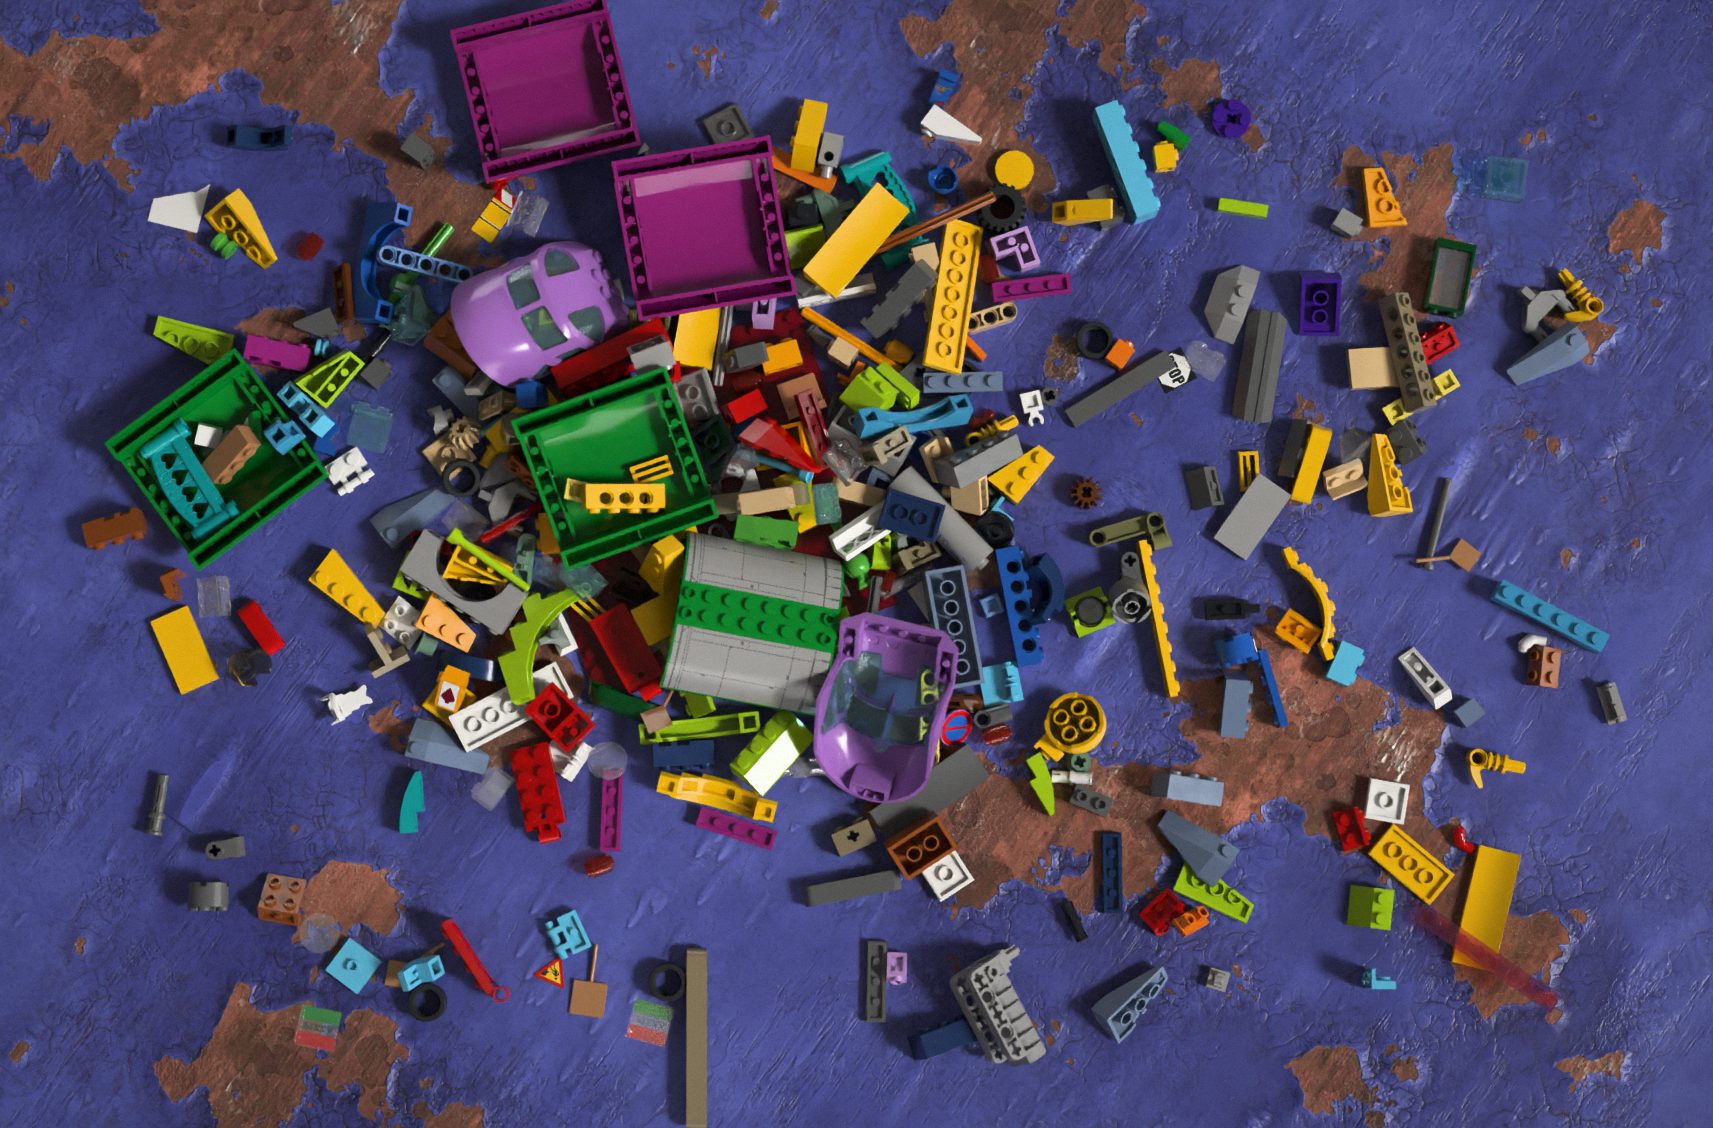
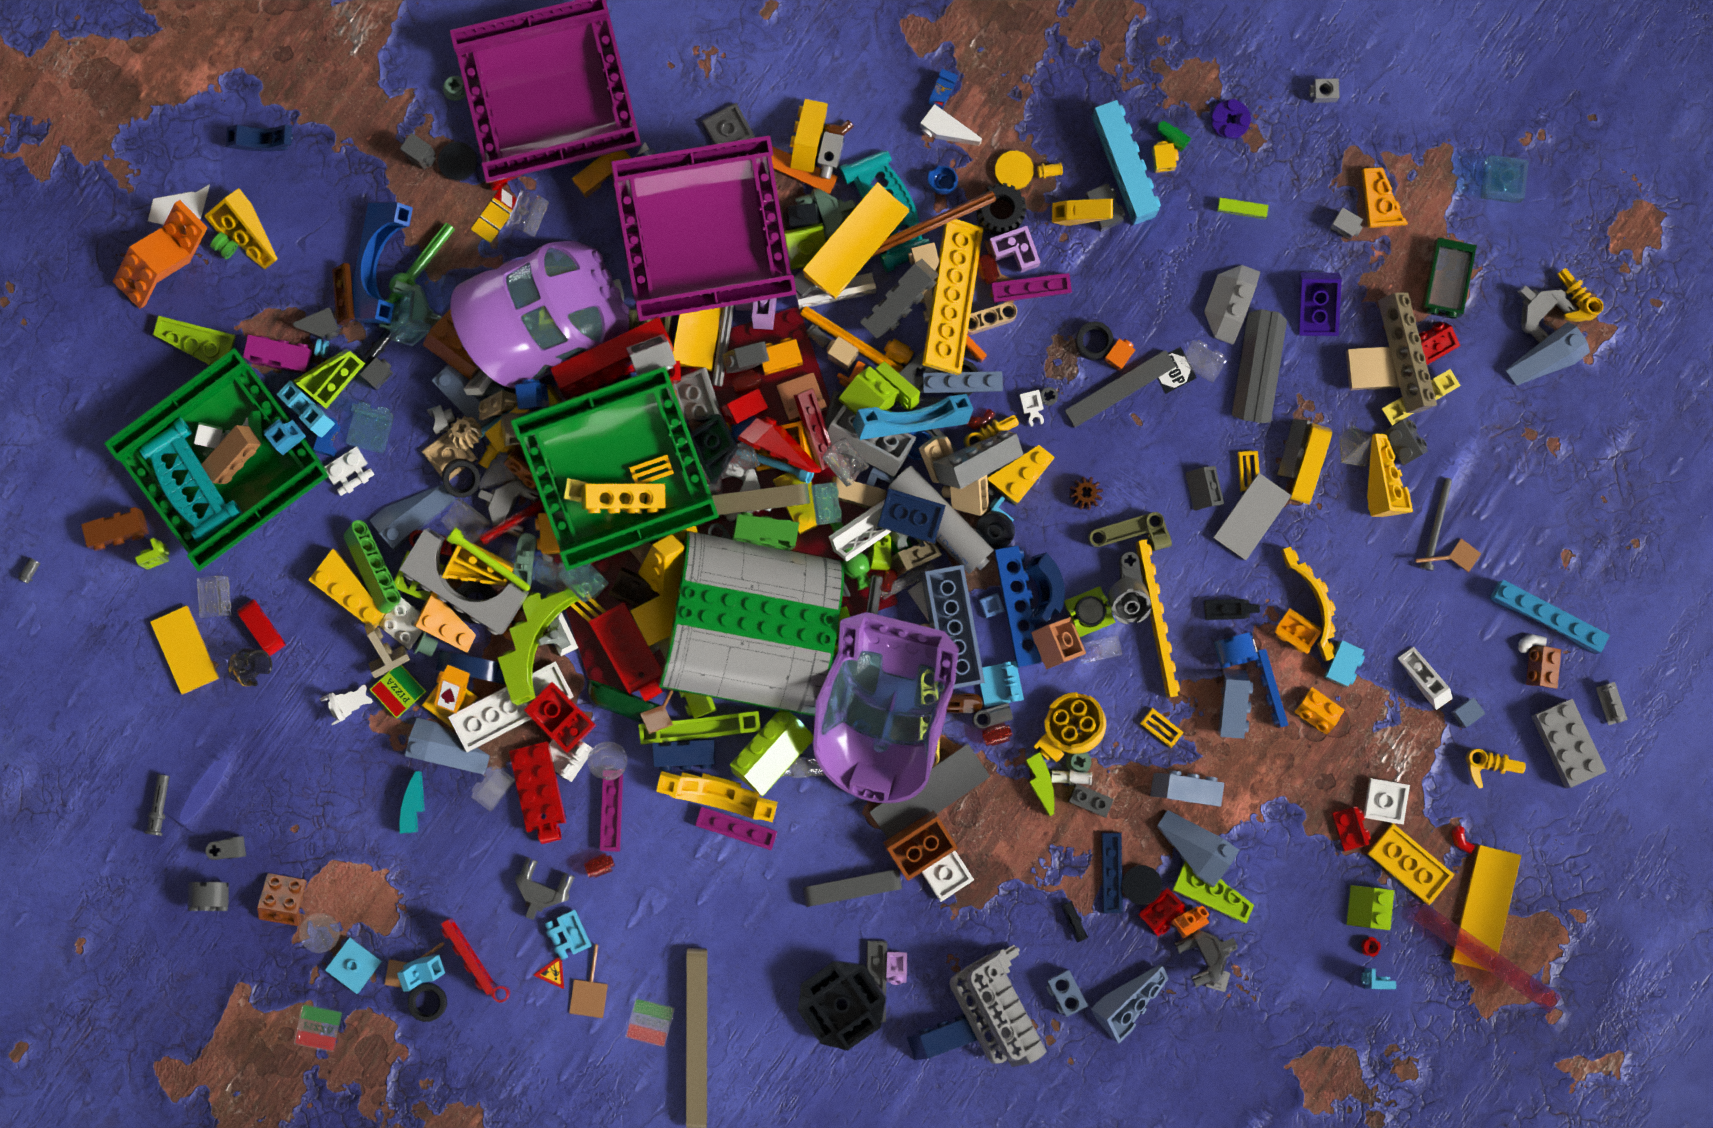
(28, 570): none -> dark grey pin
(153, 558): none -> lime bracket
(159, 254): none -> orange bracket
(170, 585): dark orange bracket -> none
(309, 247): clear red brick -> none
(372, 566): none -> bright green beam
(398, 691): none -> tile
(414, 265): medium blue beam -> none
(454, 88): none -> sand green piece
(457, 161): none -> black tile
(540, 896): none -> dark grey connector
(593, 175): none -> light orange arch
(662, 996): black tyre -> none
(766, 501): tan window -> none
(837, 129): none -> reddish brown arm
(837, 1025): none -> black piece
(865, 837): dark tan brick -> none
(887, 445): dark tan bracket -> none
(956, 727): piece -> none
(1049, 170): none -> yellow pin
(1058, 643): none -> nougat brick
(1070, 990): none -> sand blue brick
(1101, 649): none -> clear slope
(1142, 885): none -> black tile
(1148, 718): none -> yellow tile
(1213, 952): none -> dark grey connector
(1319, 711): none -> light orange bracket
(1333, 90): none -> light grey brick
(1344, 479): tan bracket -> none
(1375, 949): none -> red plate
(1568, 743): none -> light grey brick

